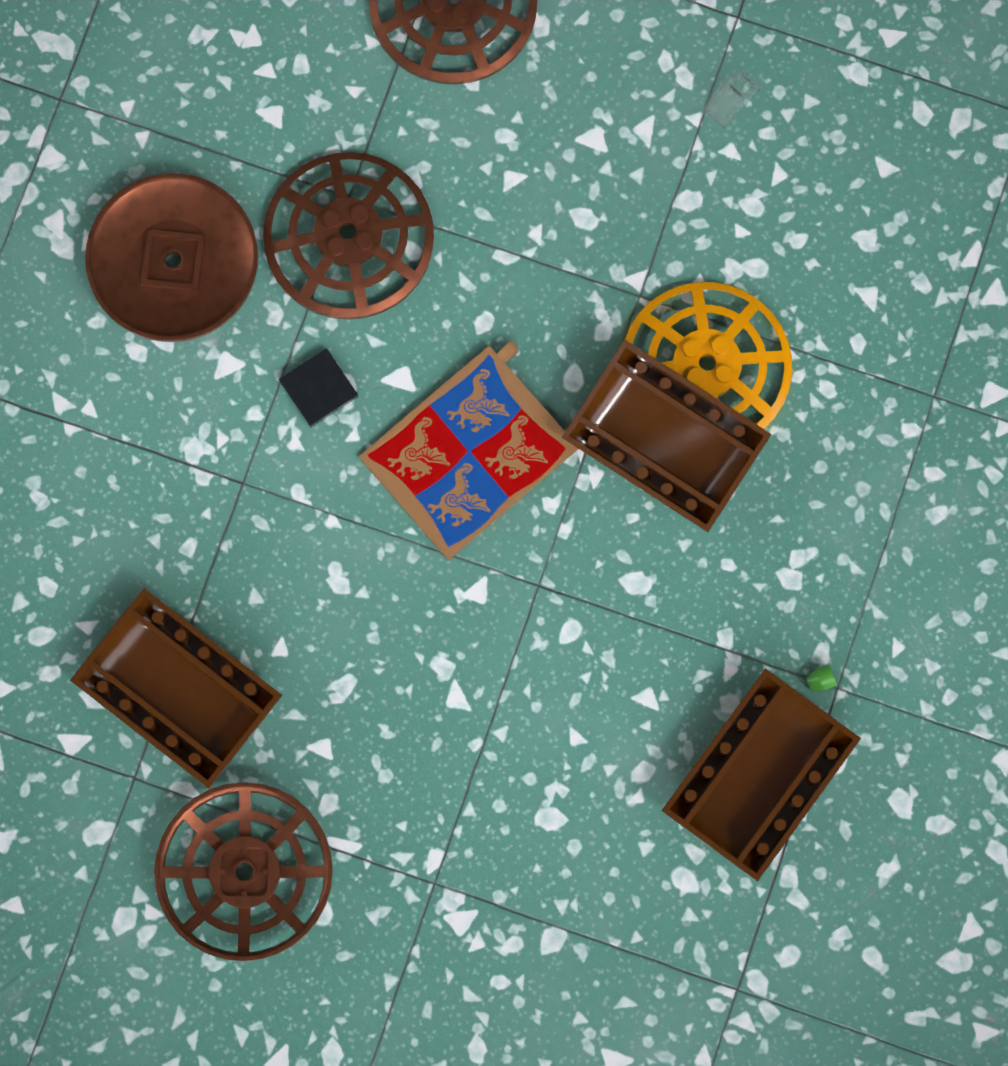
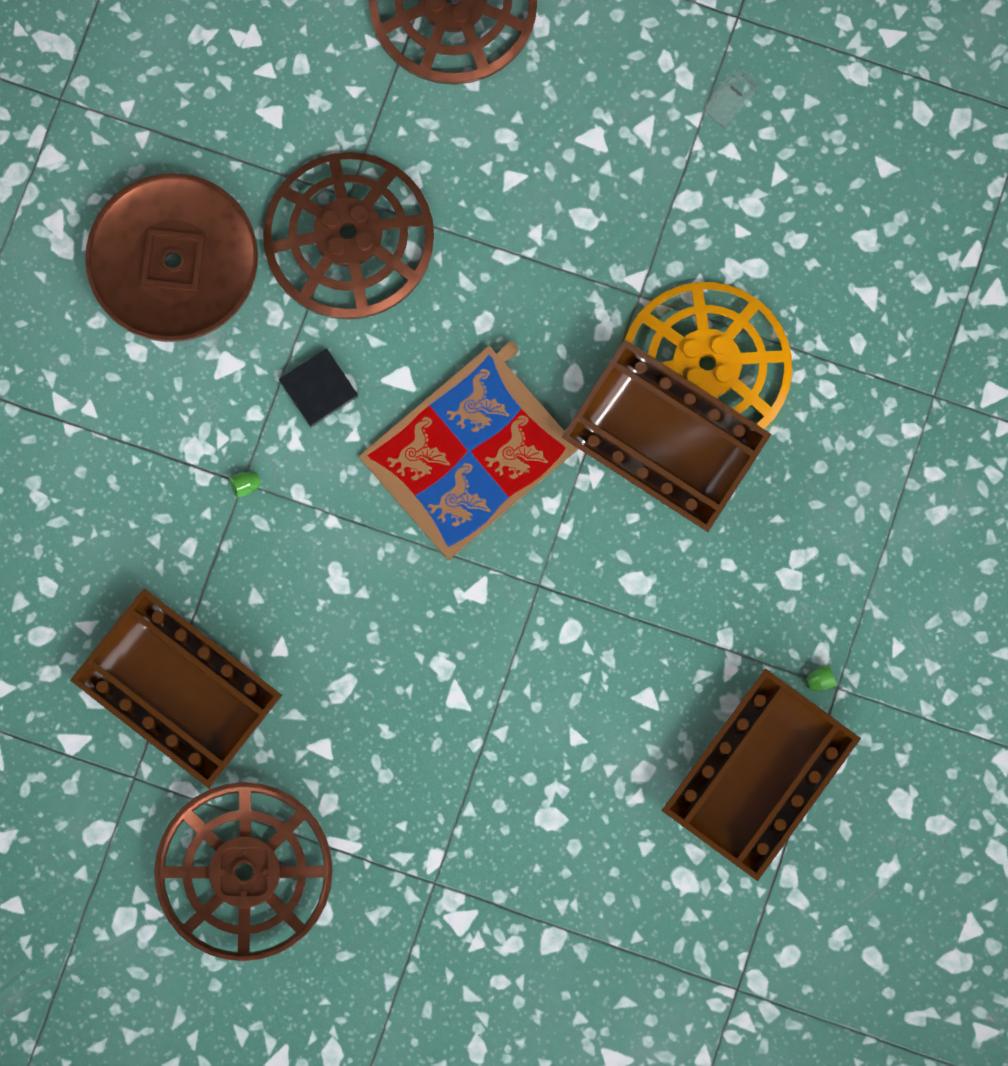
(244, 483): none -> bright green hose

